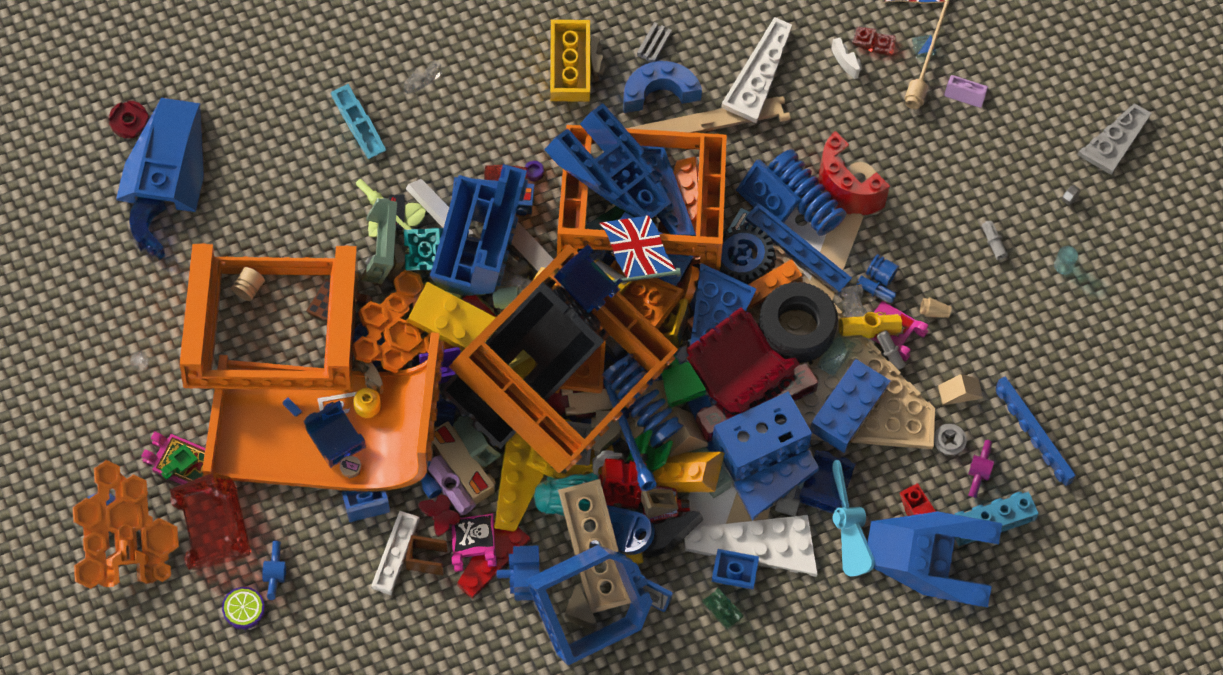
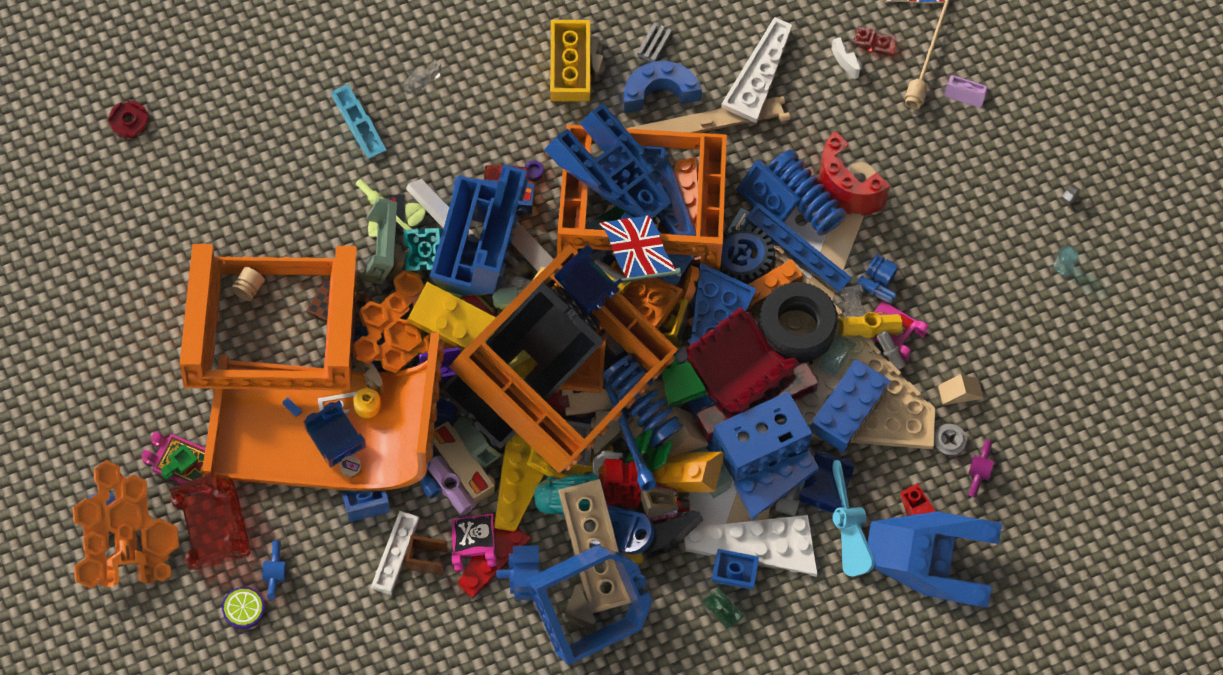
(139, 361): clear plate -> none
(141, 216): clear blue arch -> none
(167, 157): blue wedge -> none
(440, 514): dark red animal -> none
(660, 596): slope -> none
(922, 44): clear light blue tile -> none
(934, 308): tan cone -> none
(994, 240): light grey axle -> none
(1010, 512): dark azure brick -> none
(1032, 427): blue plate -> none
(1113, 143): light grey wing -> none

